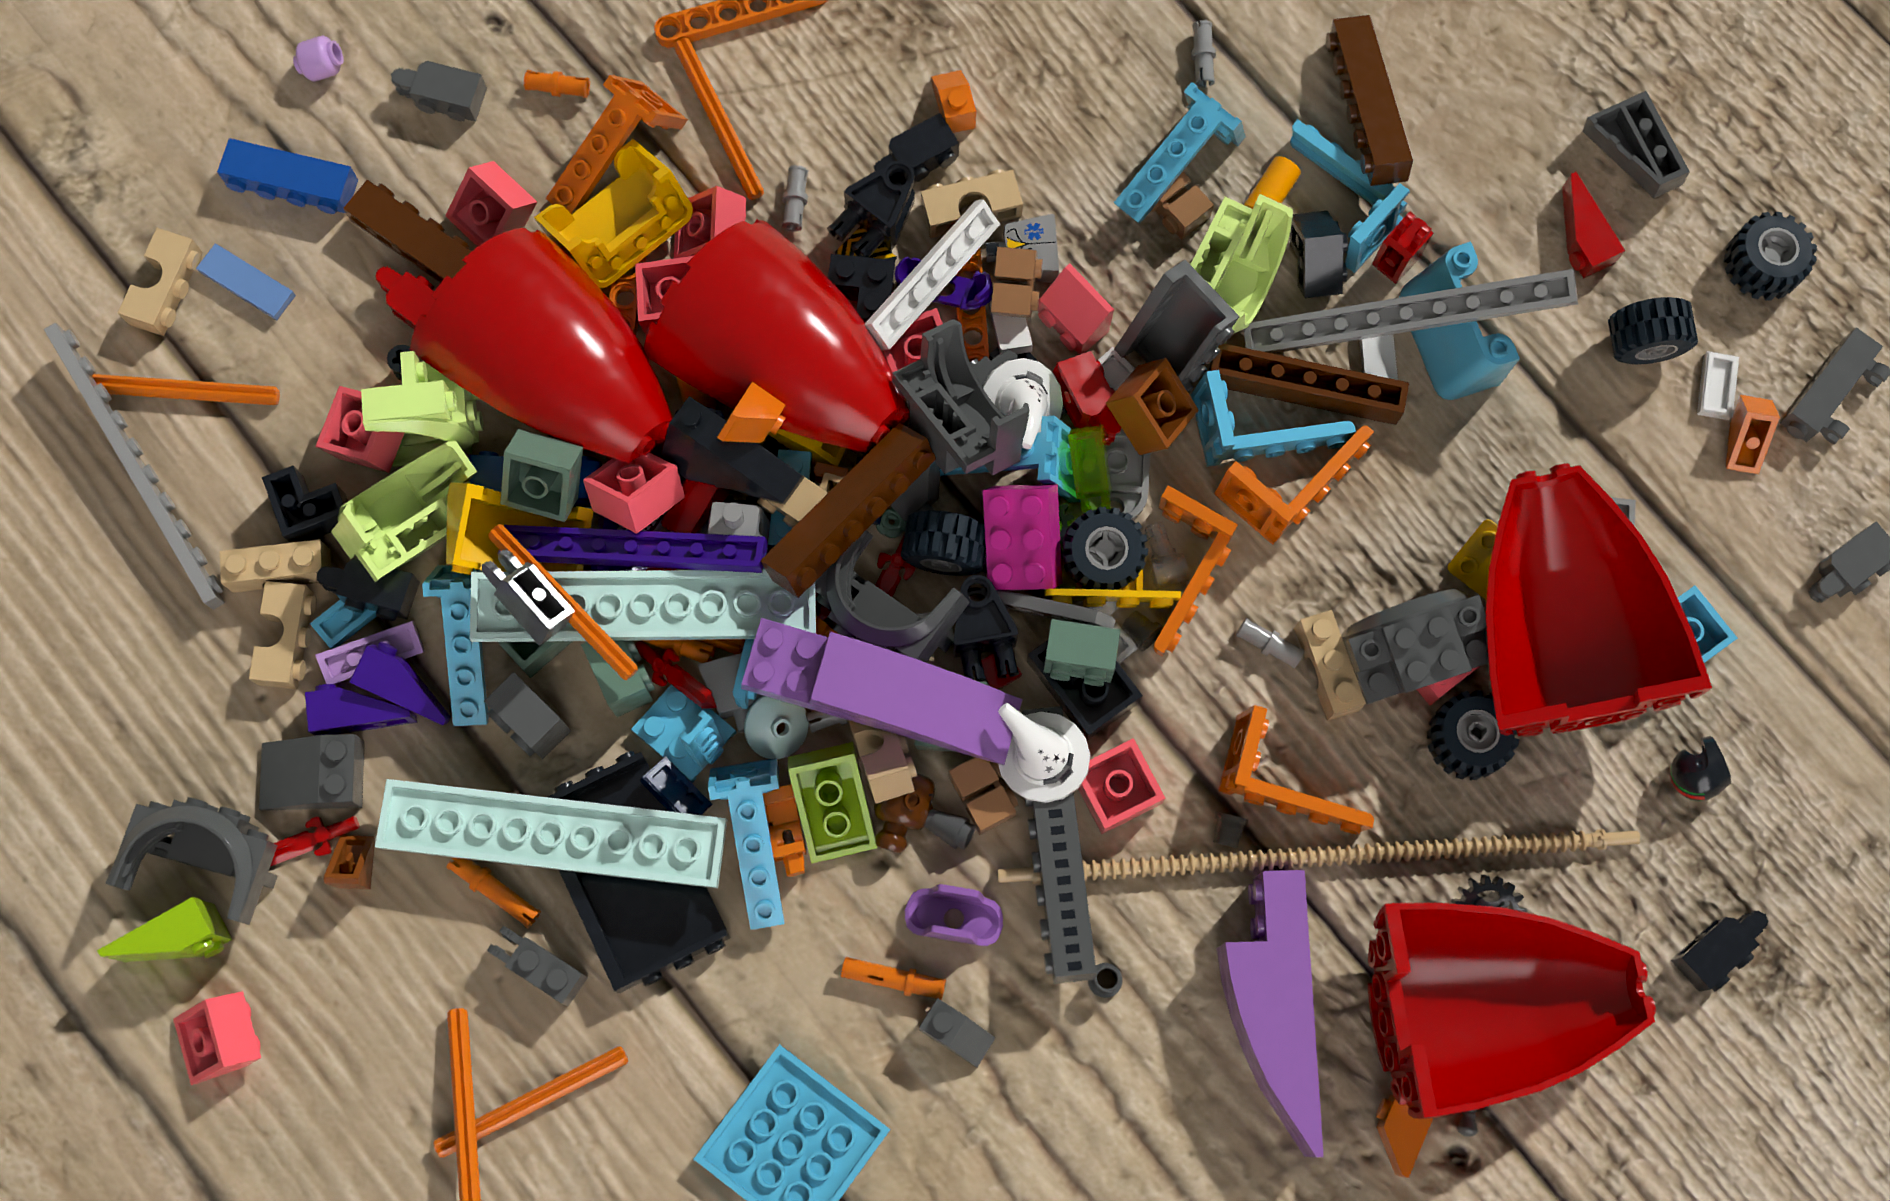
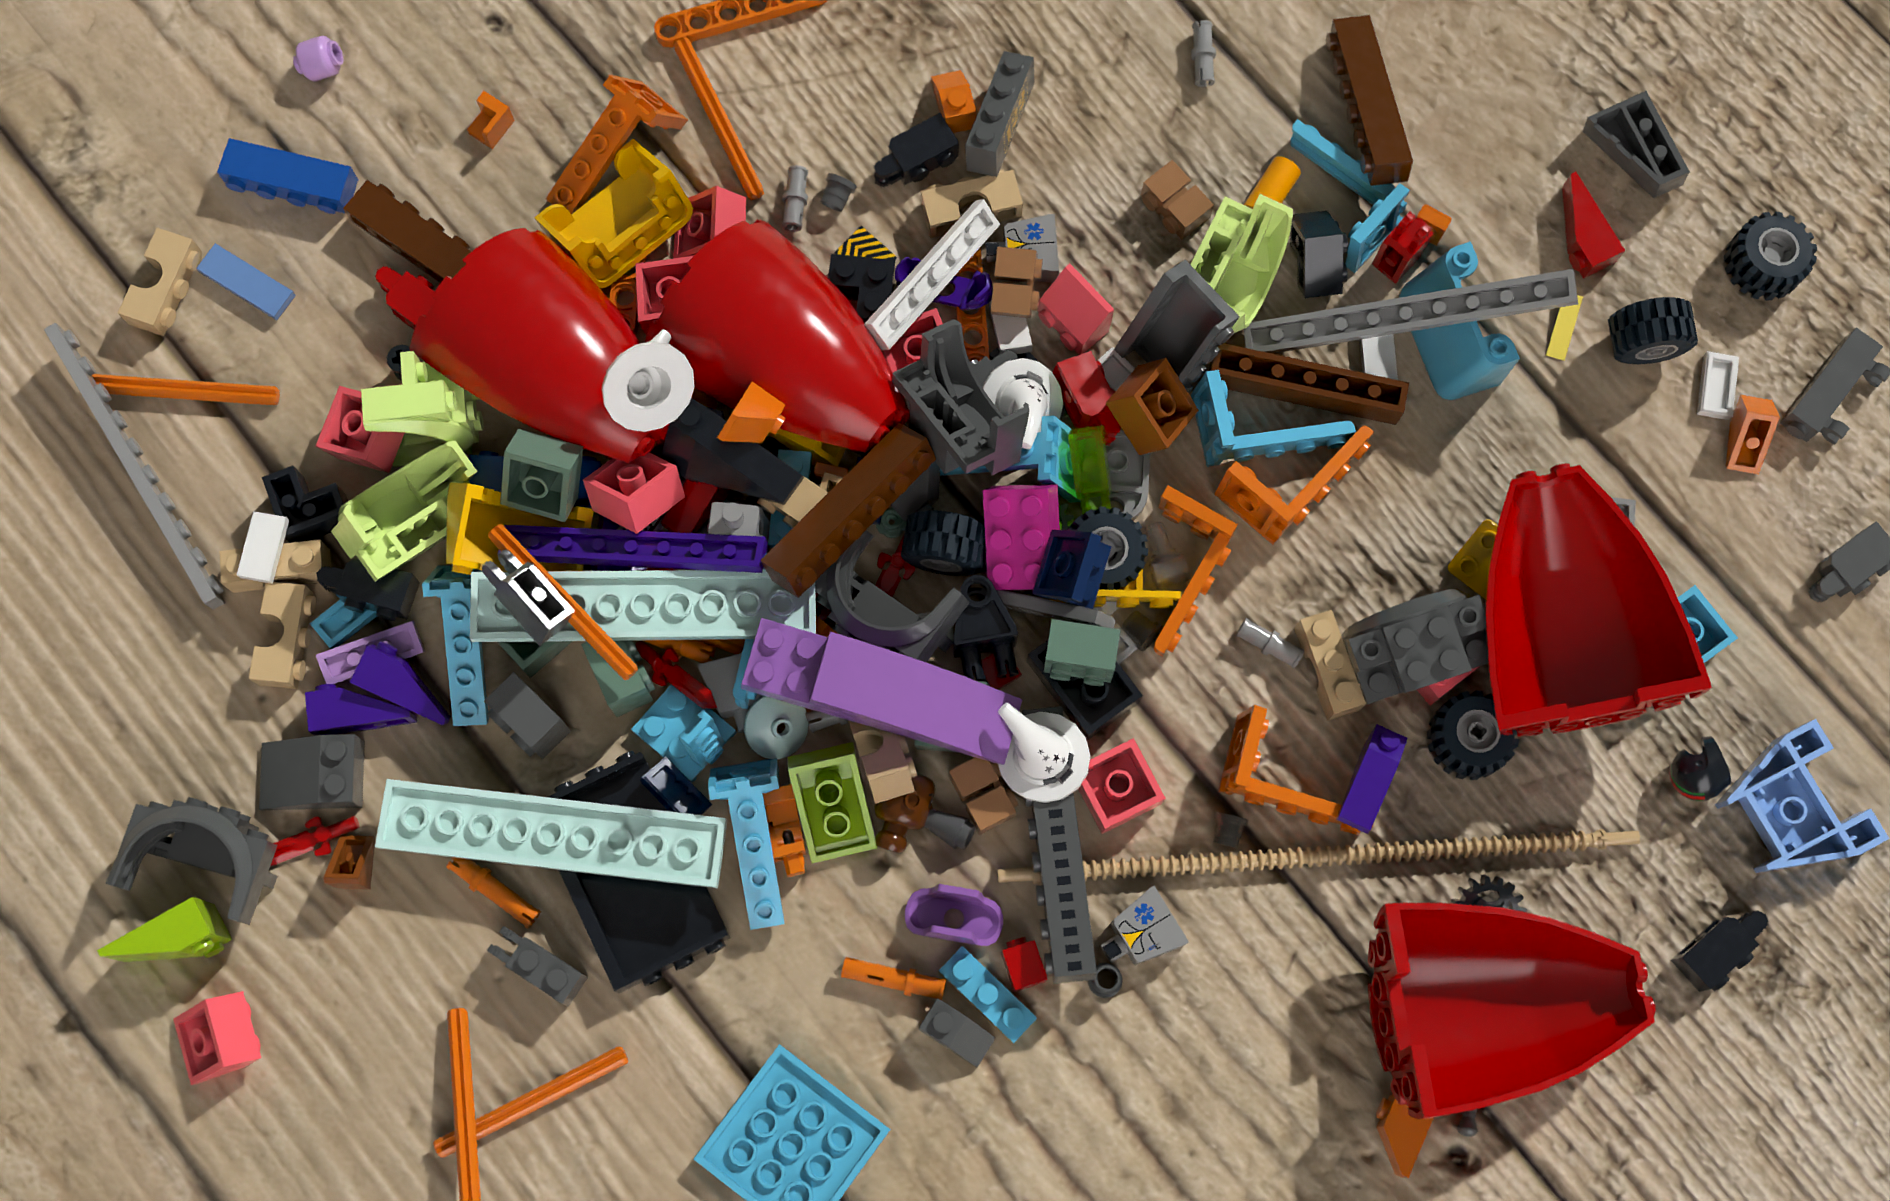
(263, 547): none -> white tile
(442, 90): dark grey hinge -> none
(489, 203): coral slope -> none
(491, 121): none -> orange panel
(557, 84): orange pin -> none
(648, 385): none -> white piece
(837, 192): none -> dark grey piece
(877, 207): black piece -> none
(987, 994): none -> medium azure plate
(1000, 114): none -> dark grey brick
(1023, 964): none -> red brick
(1072, 567): none -> dark blue bracket
(1144, 930): none -> light grey torso
(1178, 150): medium azure bracket -> none
(1273, 1004): medium lavender slope -> none
(1371, 778): none -> dark purple slope
(1436, 220): none -> orange bracket
(1563, 330): none -> light yellow piece
(1791, 808): none -> light blue wedge

